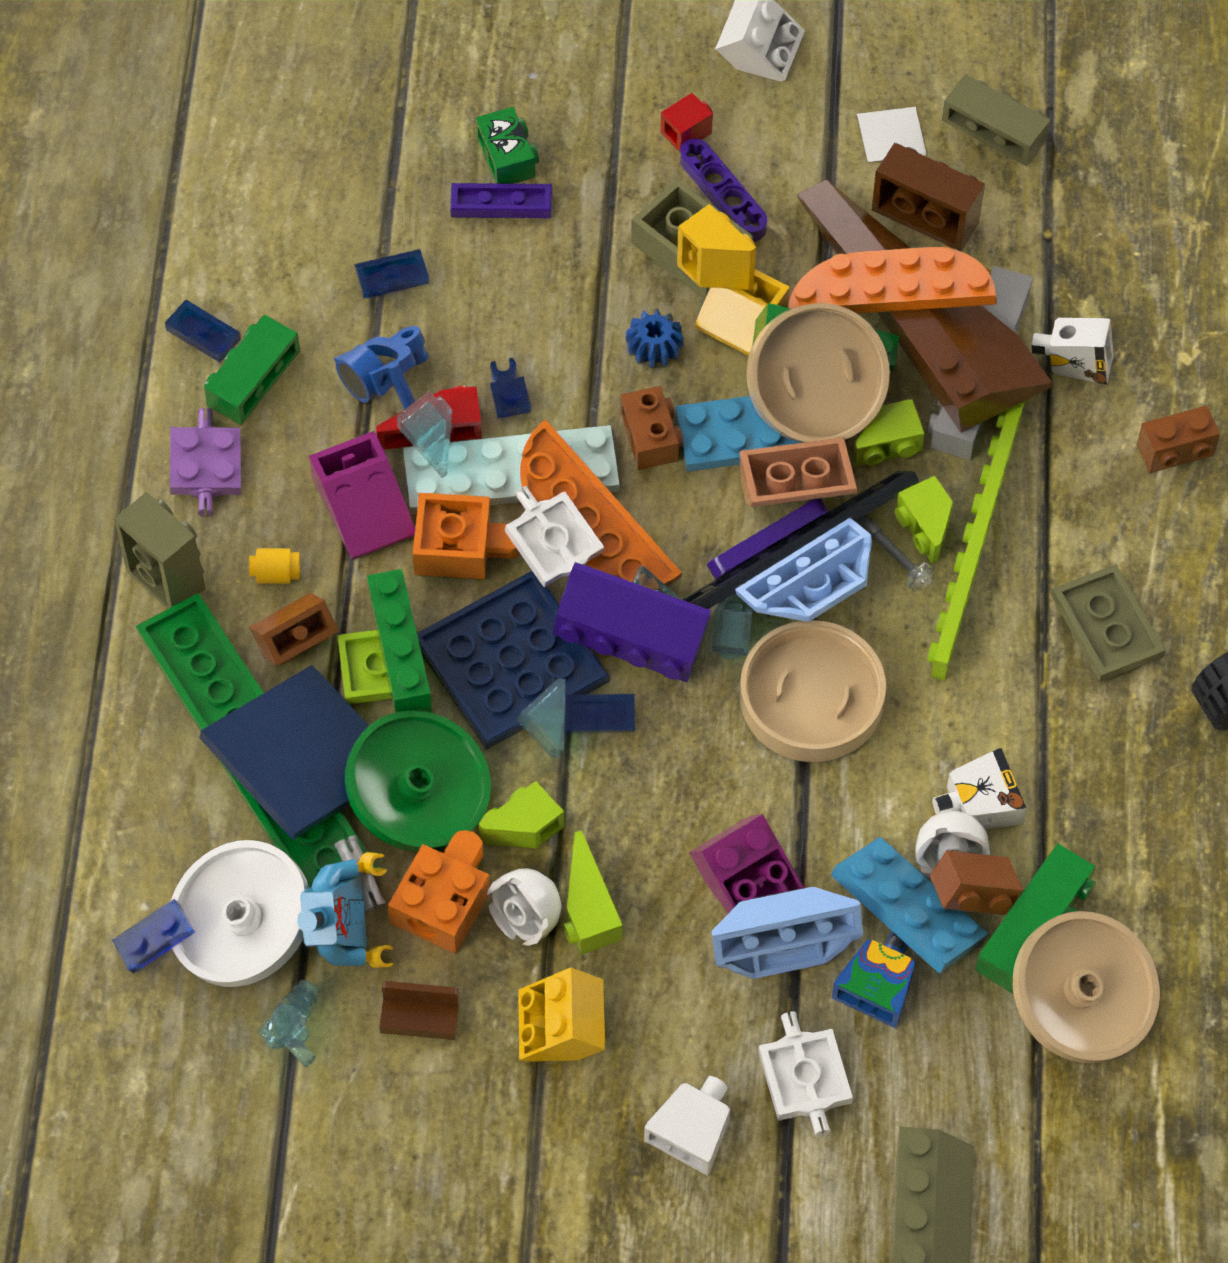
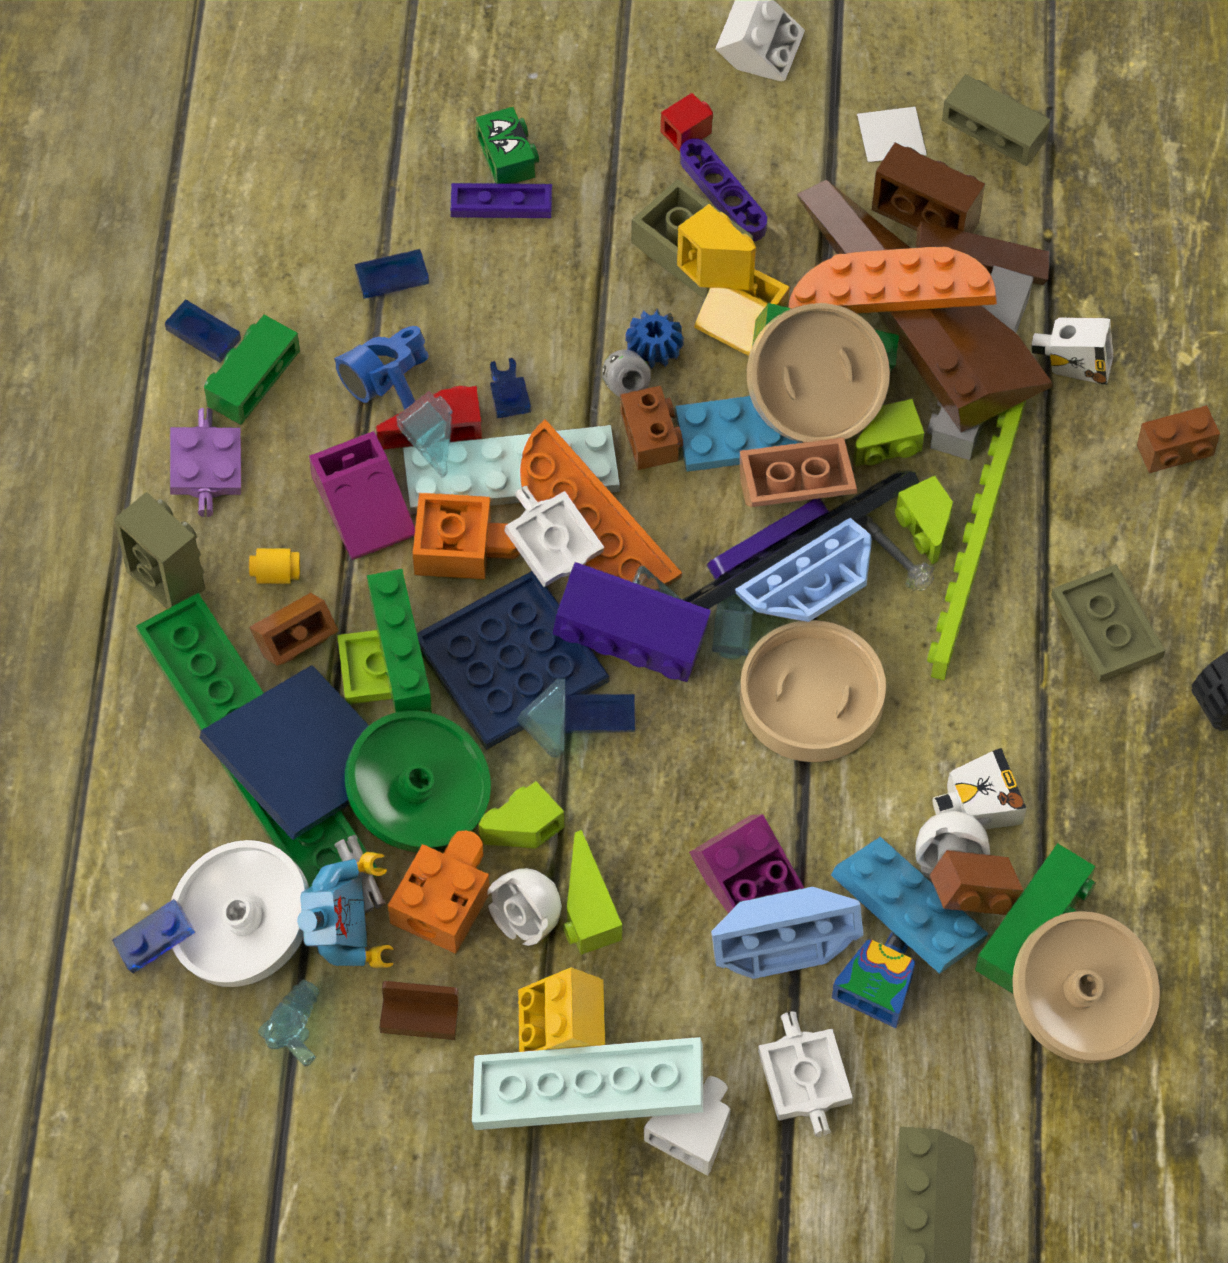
(588, 1083): none -> light aqua plate
(625, 372): none -> light grey head
(987, 250): none -> reddish brown tile

